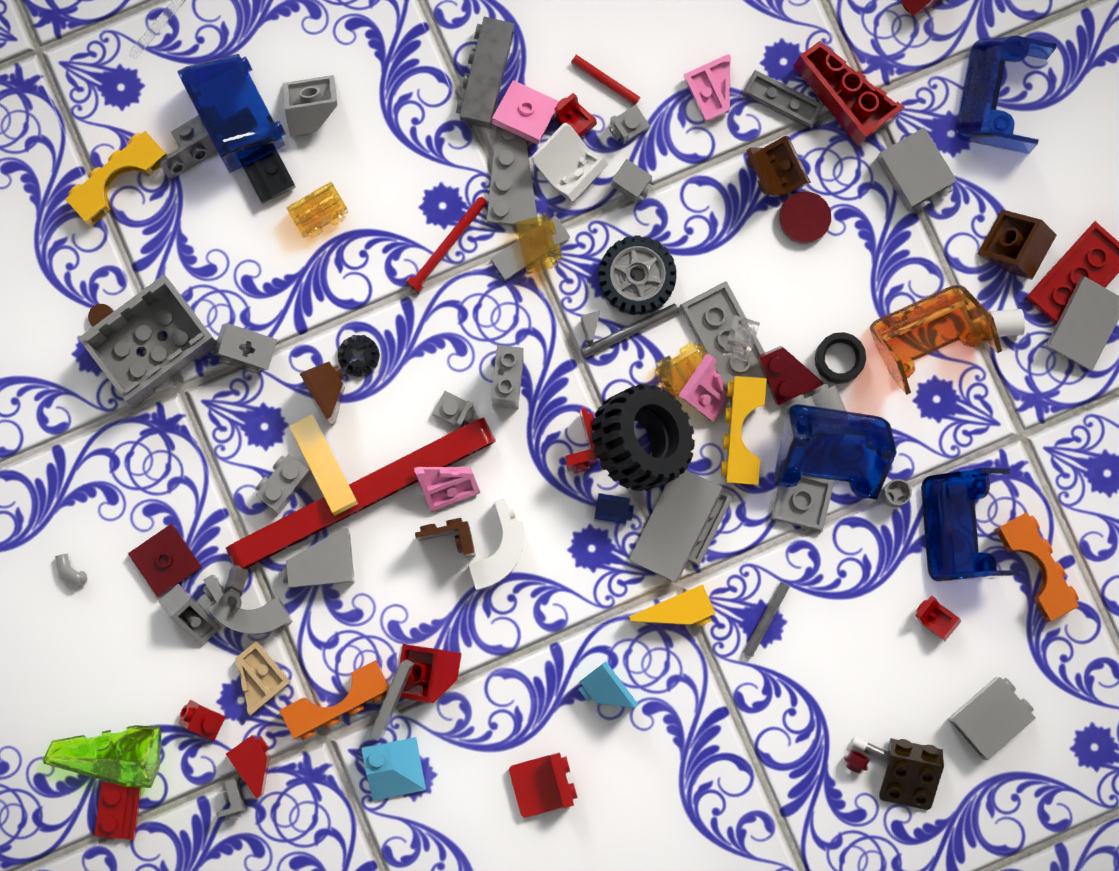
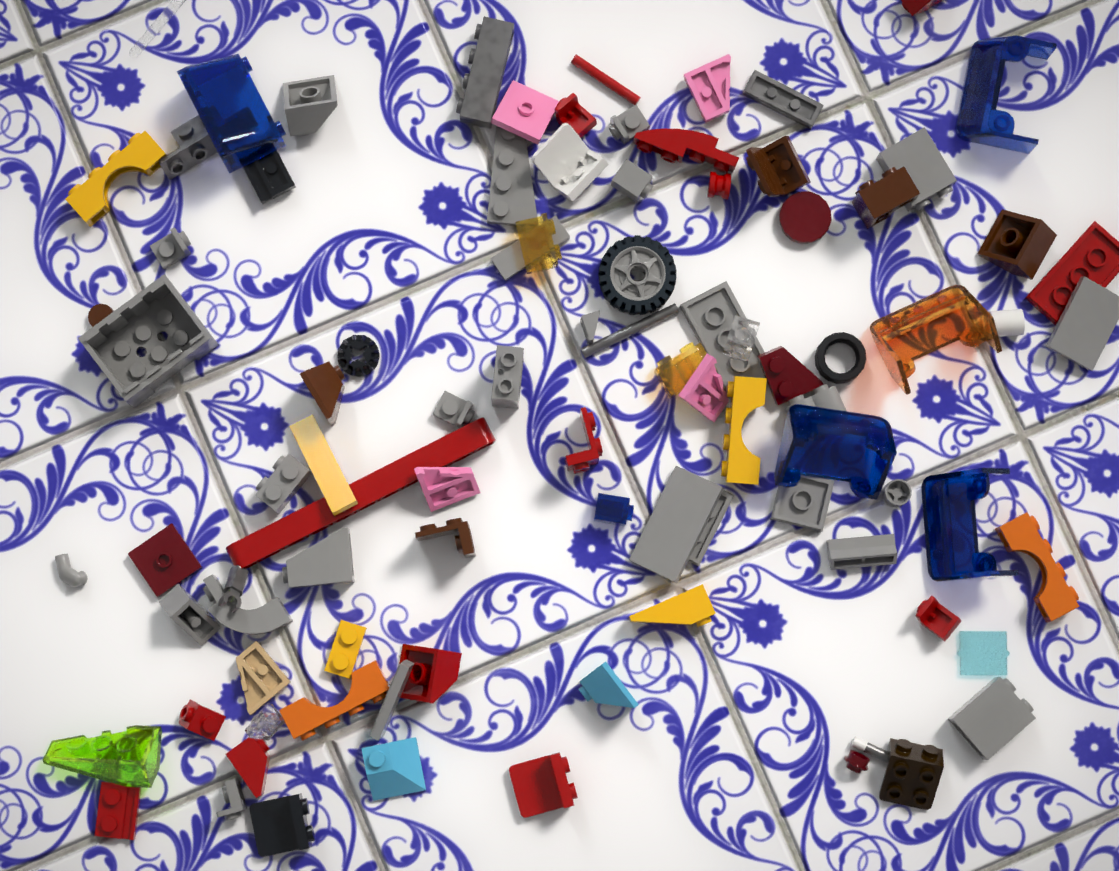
(171, 248): none -> light grey bracket
(233, 337): light grey brick -> none
(265, 723): none -> clear bracket
(281, 825): none -> black bracket
(318, 210): clear yellow brick -> none
(345, 649): none -> yellow plate
(416, 282): red bar -> none
(504, 560): white arch -> none
(619, 447): black tyre -> none
(675, 143): none -> red slope
(719, 185): none -> red wheel
(766, 619): flat silver bar -> none
(846, 93): red wedge -> none
(861, 551): none -> light grey piece
(880, 199): none -> reddish brown brick
(983, 653): none -> clear light blue piece

